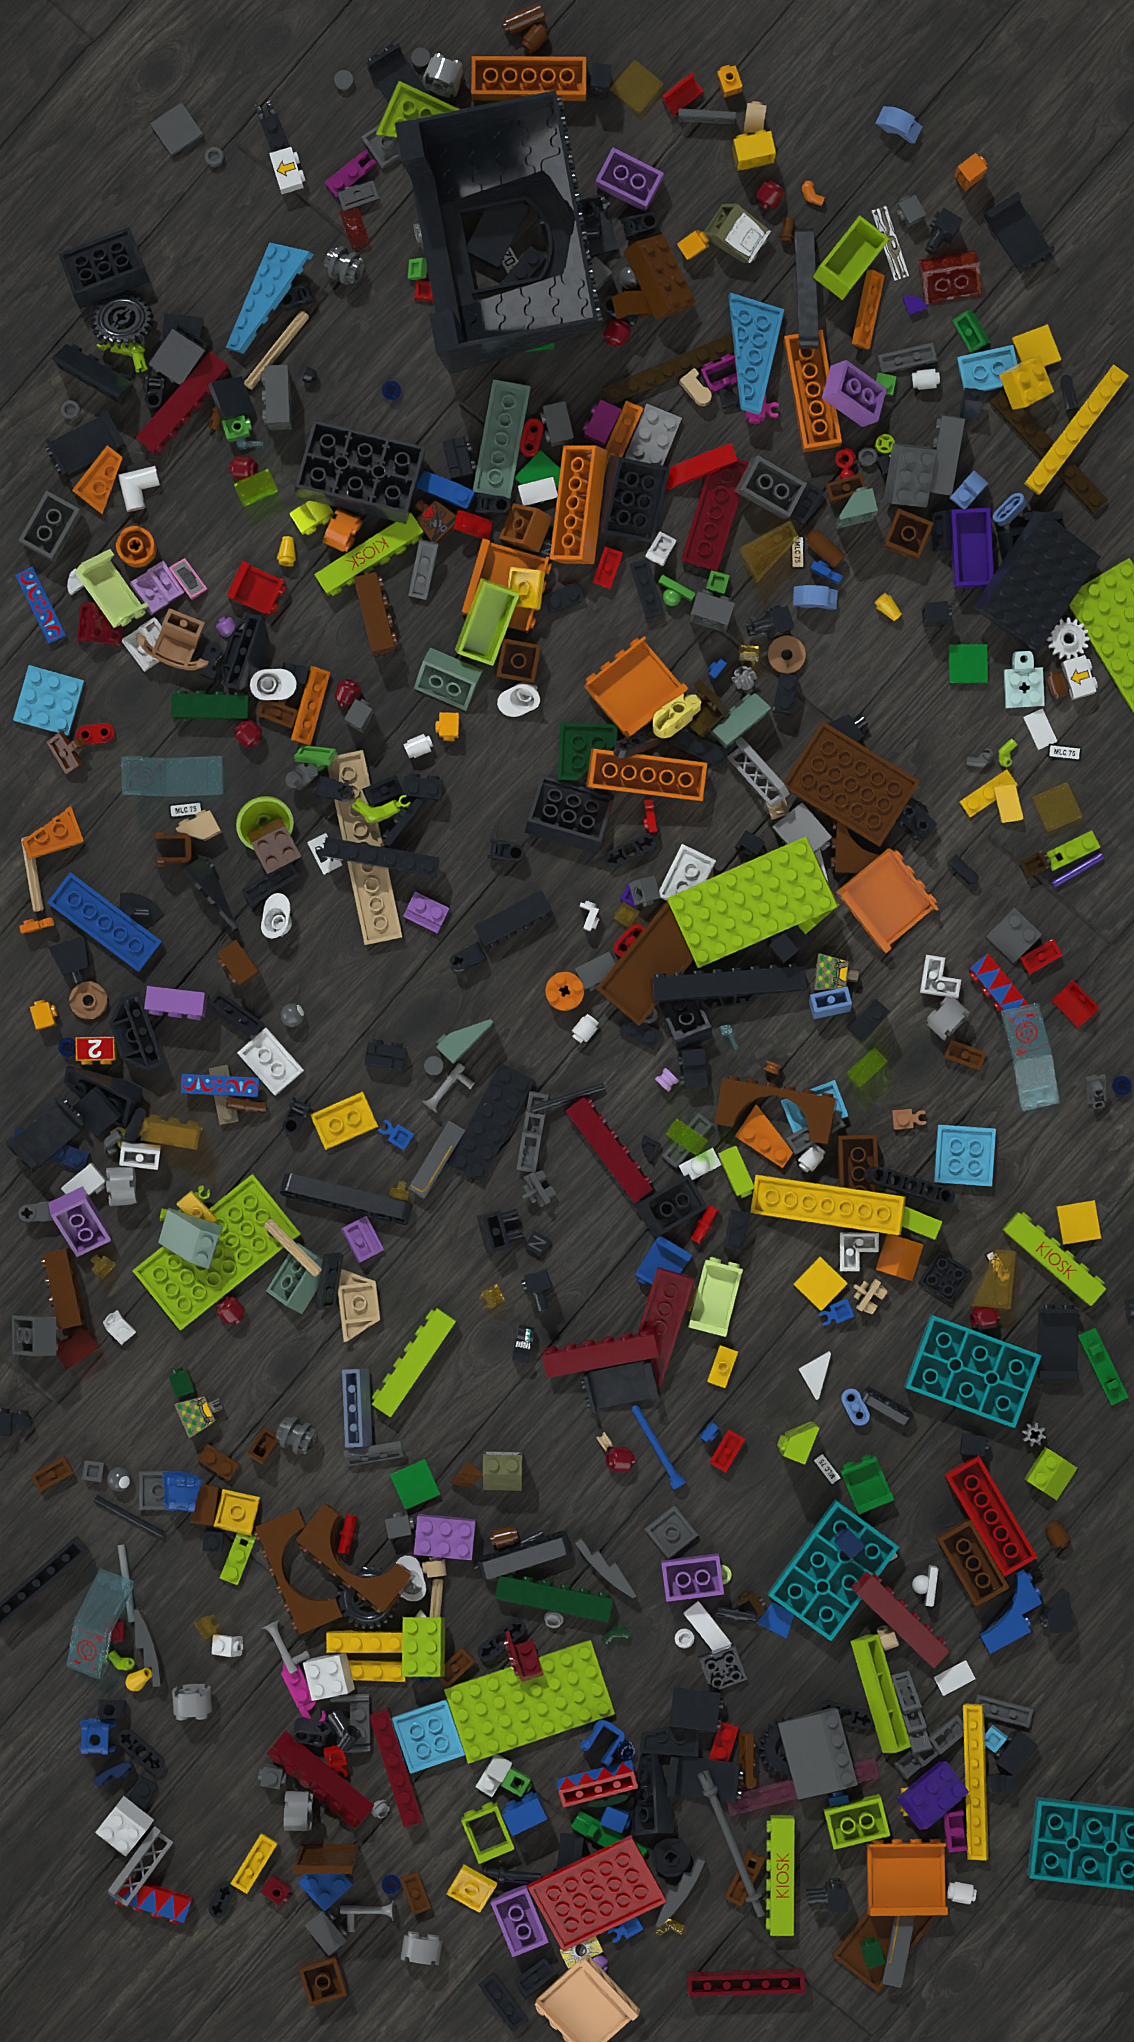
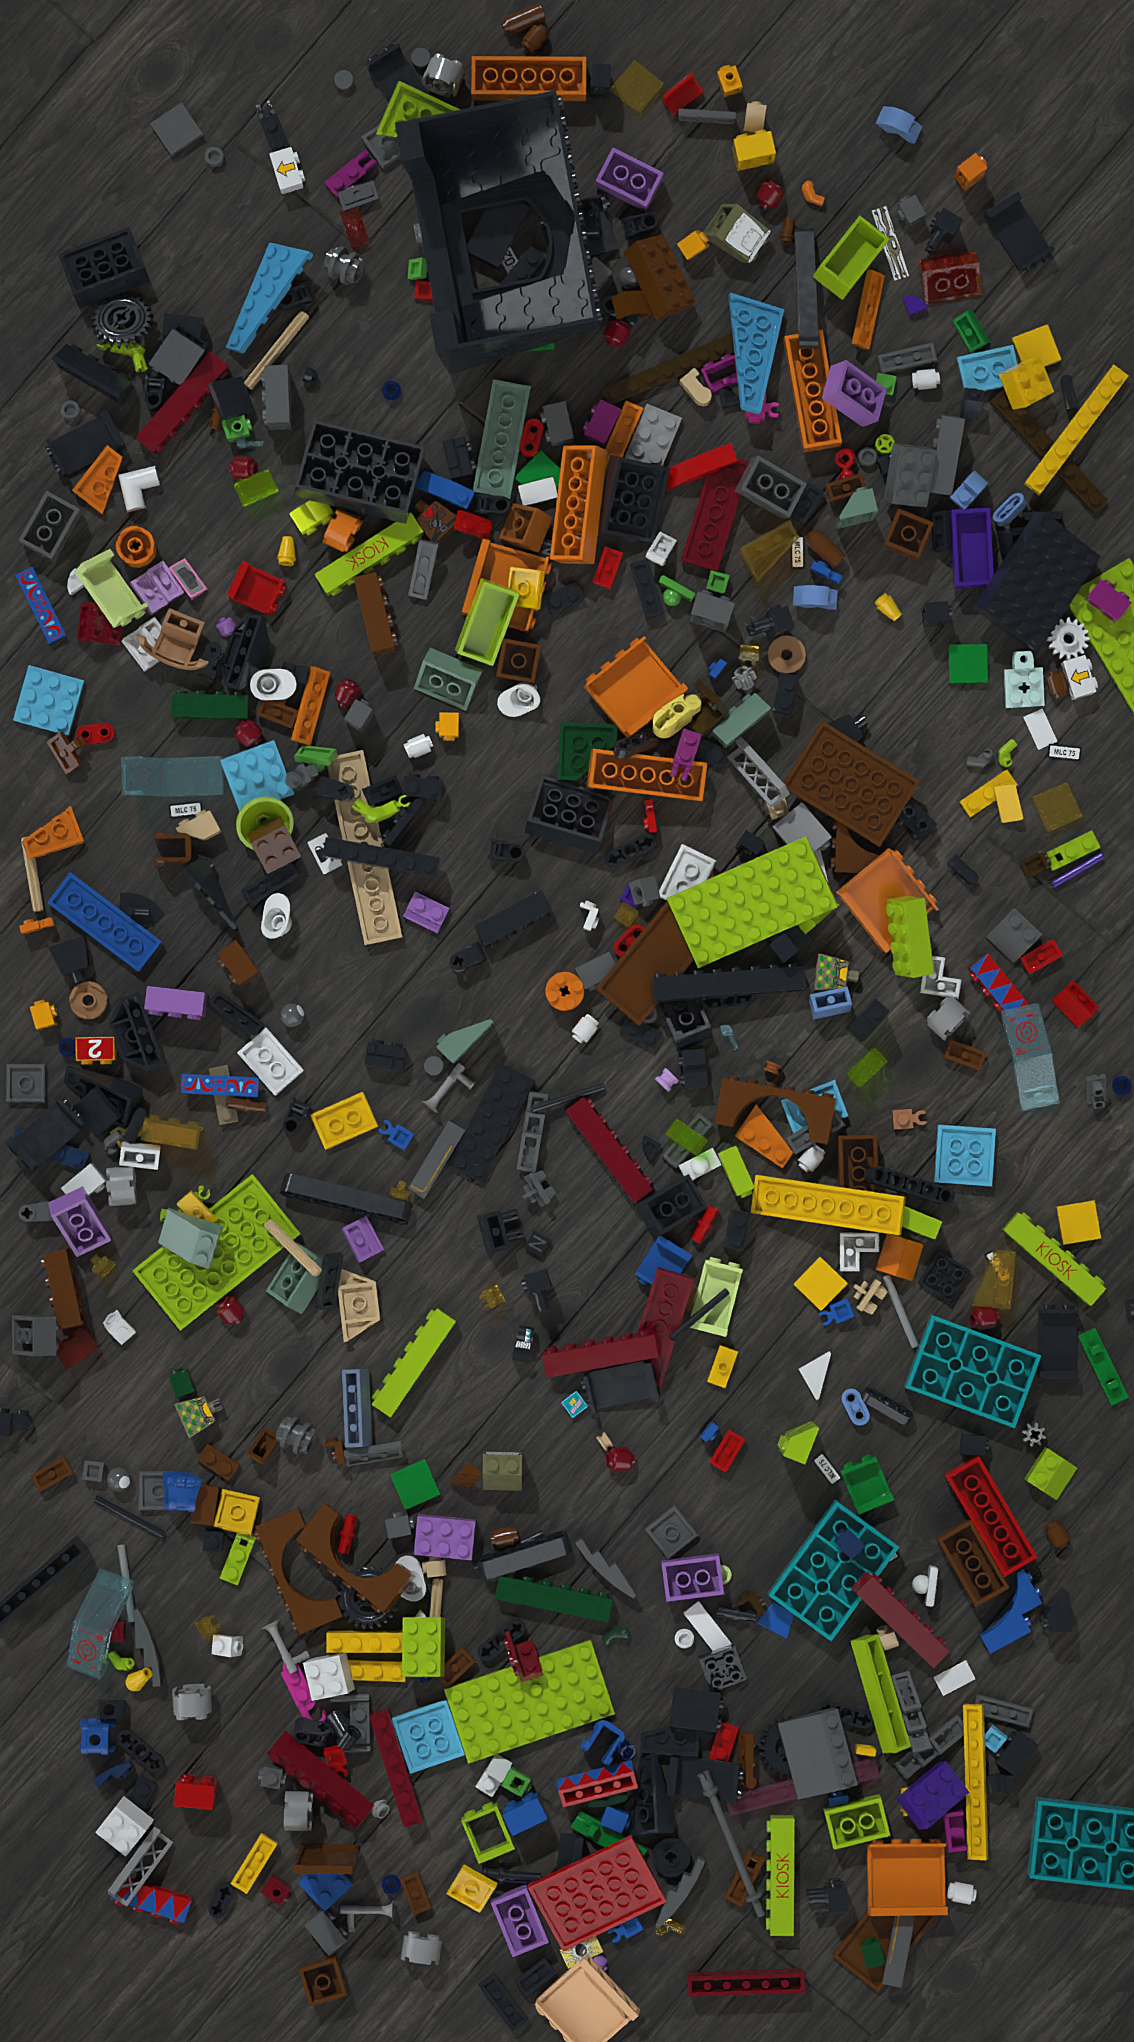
(26, 1083): none -> dark grey tile
(196, 1792): none -> red brick
(256, 774): none -> medium azure plate
(338, 1452): none -> reddish brown bracket
(553, 1619): light grey plate -> none
(574, 1404): none -> teal tile
(676, 1479): blue piece -> none
(686, 752): none -> magenta hinge
(699, 1314): none -> black bar
(865, 1750): none -> yellow tile
(900, 1311): none -> light grey bar
(909, 936): none -> lime piece
(1108, 600): none -> magenta brick

